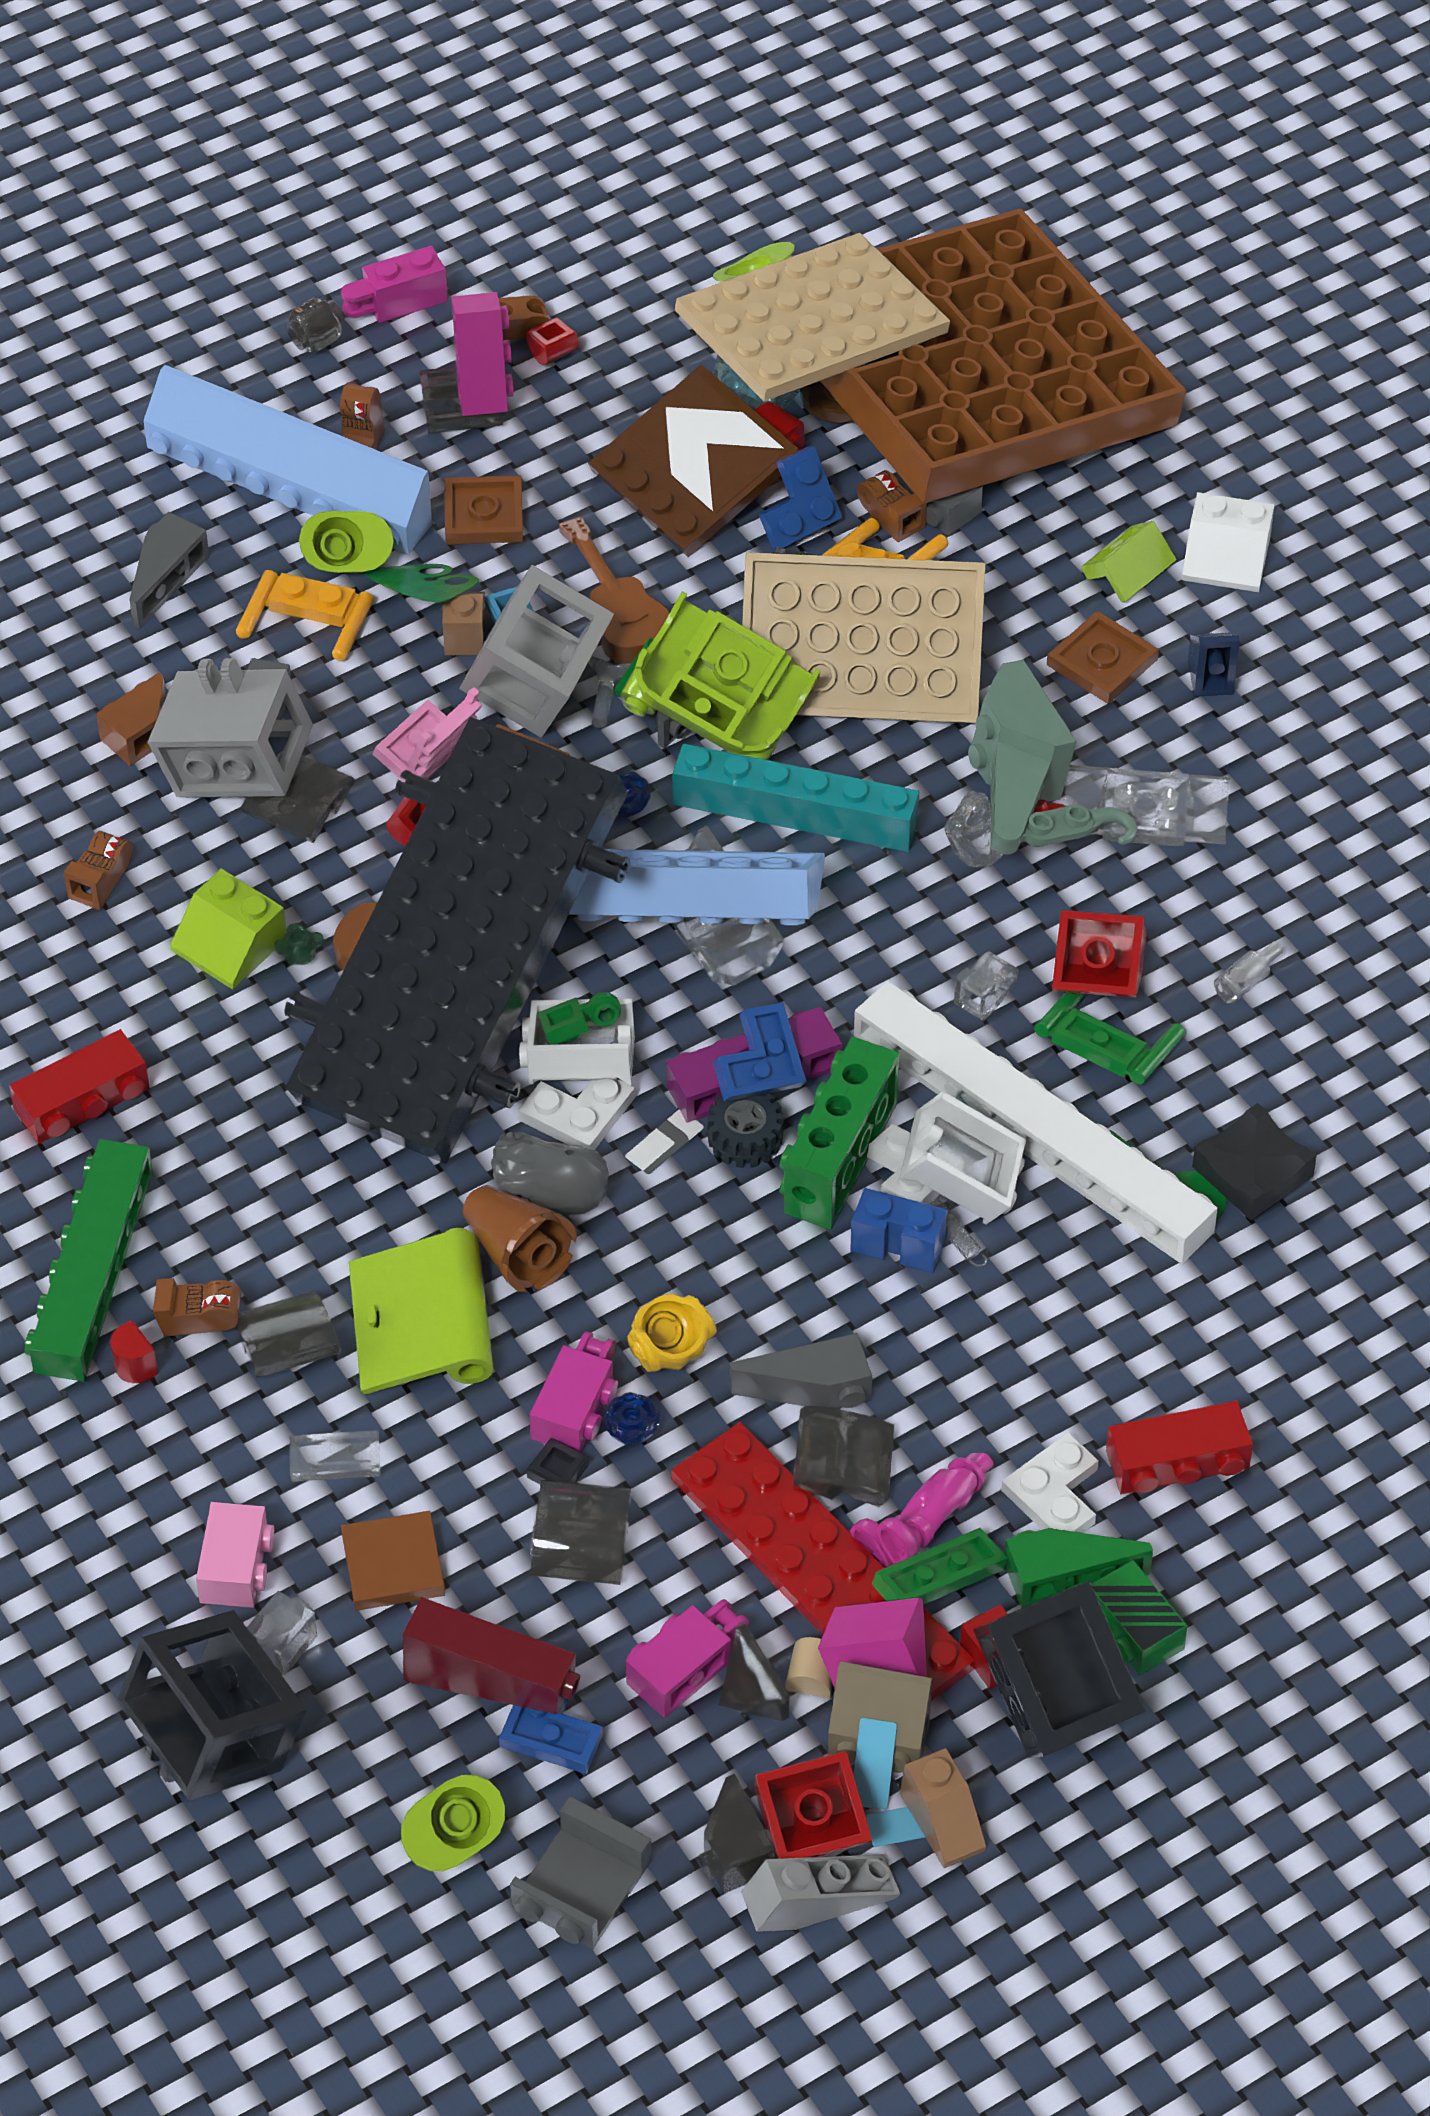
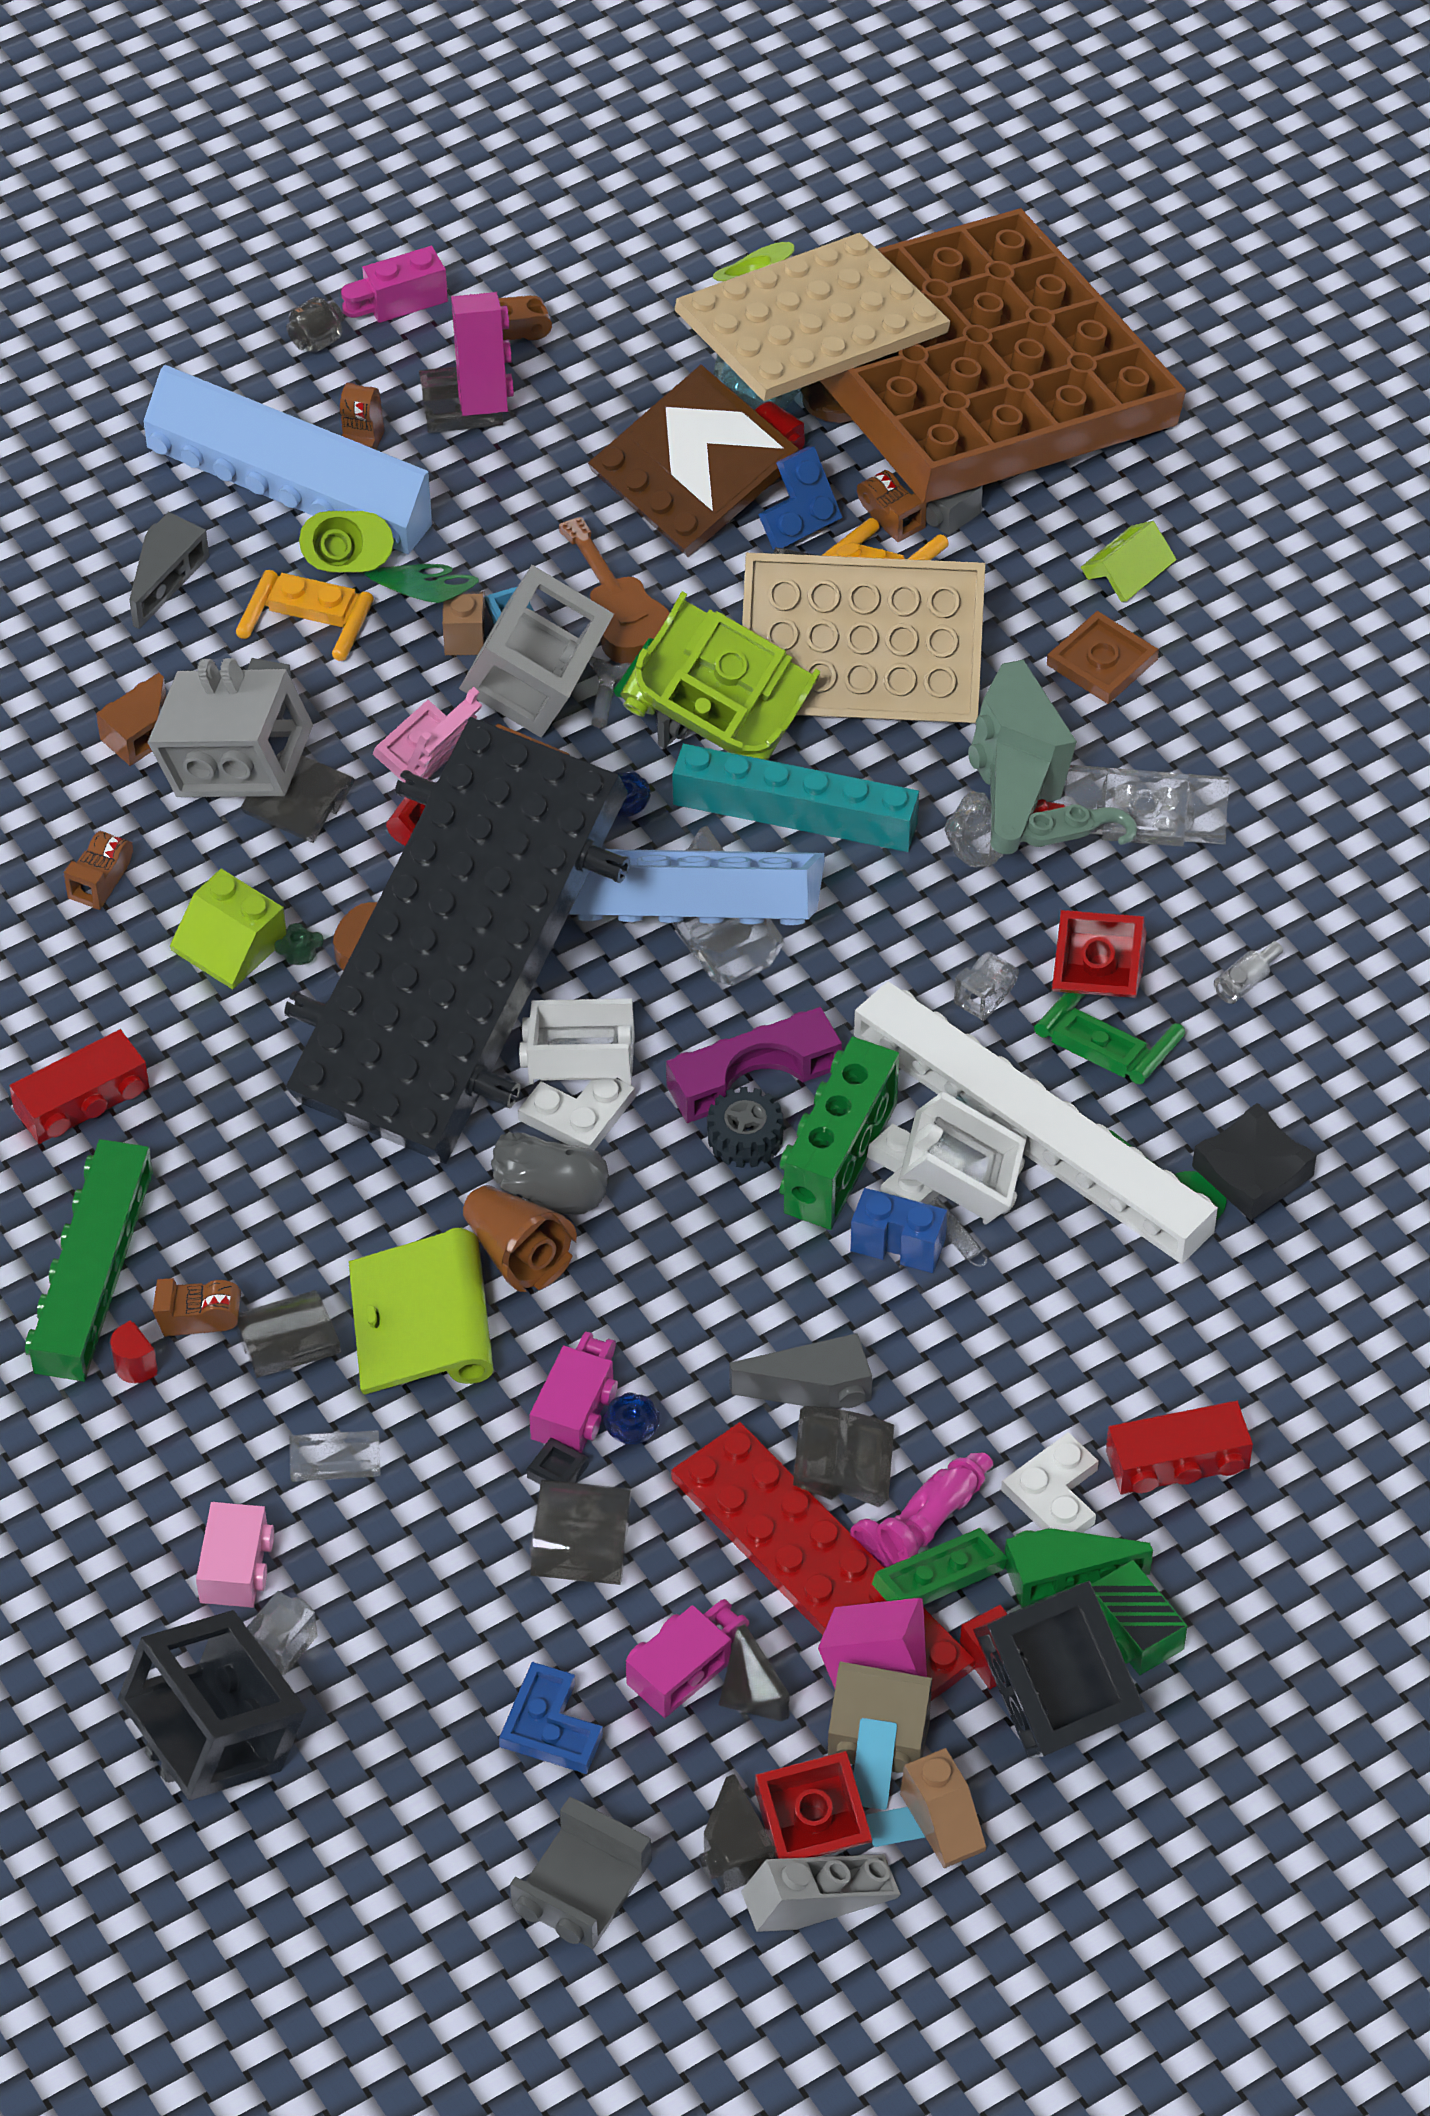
(392, 1560): dark orange tile -> none
(452, 1822): lime piece -> none
(483, 510): dark orange tile -> none
(485, 1660): dark red slope -> none
(551, 341): red brick -> none
(569, 1019): green plate -> none
(663, 1142): white sticker -> none
(670, 1332): yellow hair -> none
(772, 1058): blue plate -> none
(807, 1670): tan brick -> none
(1213, 663): dark blue slope -> none
(1228, 542): white slope -> none

